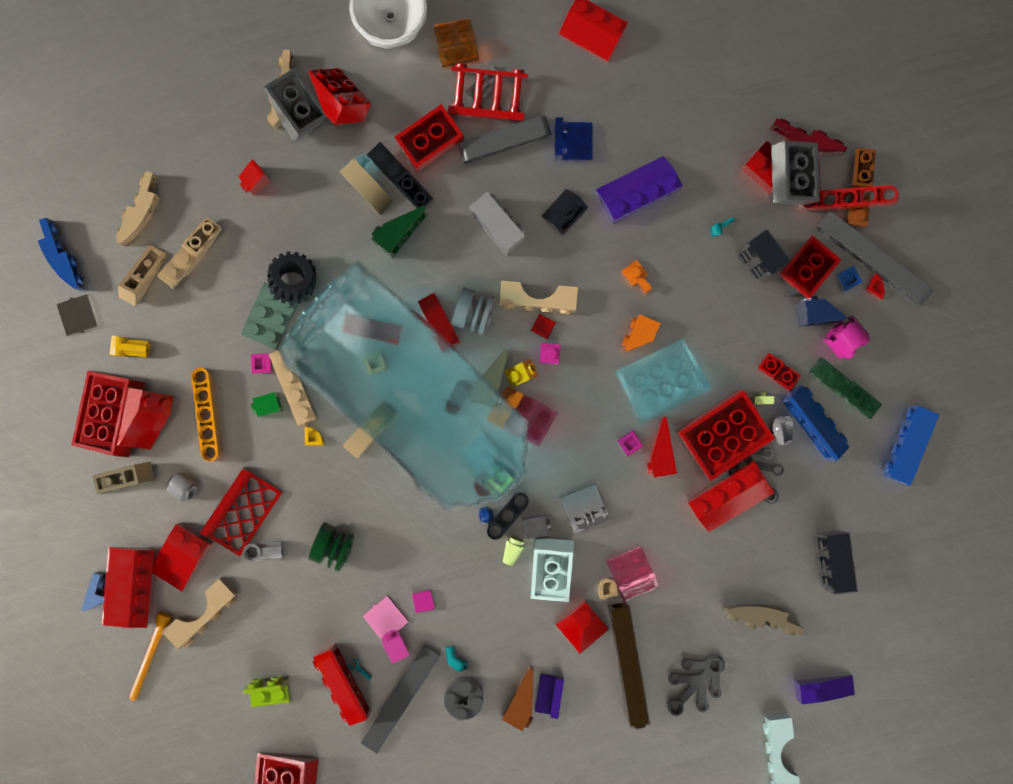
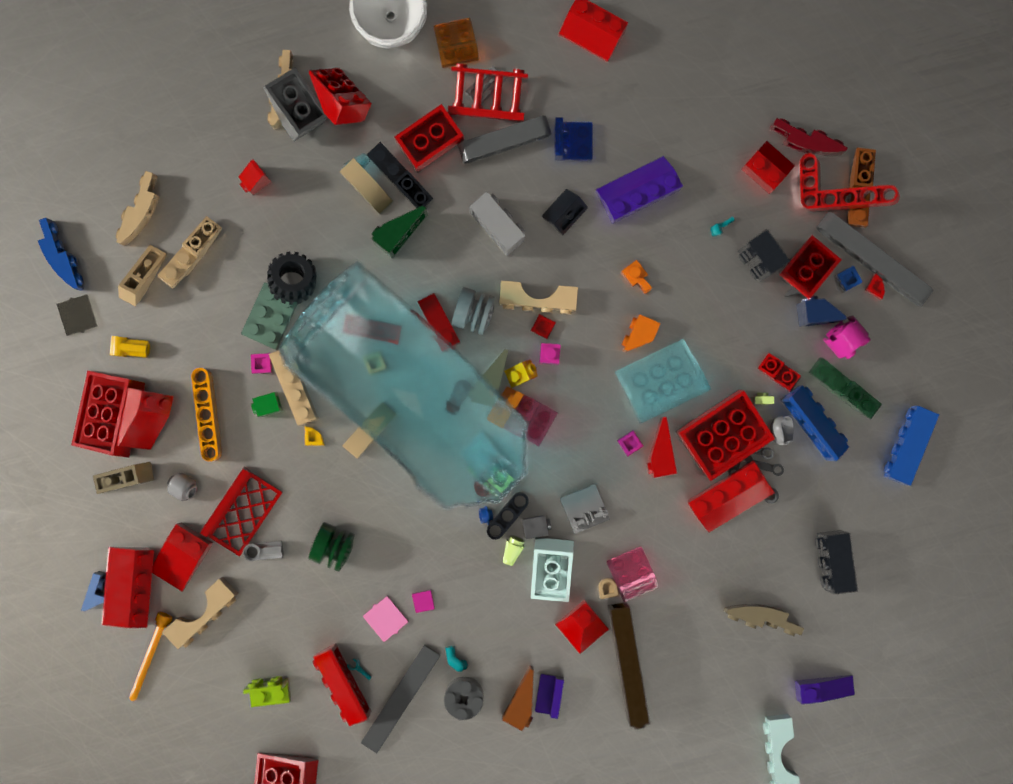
(395, 645): dark pink brick -> none
(698, 683): dark grey plant -> none
(795, 173): dark grey brick -> none

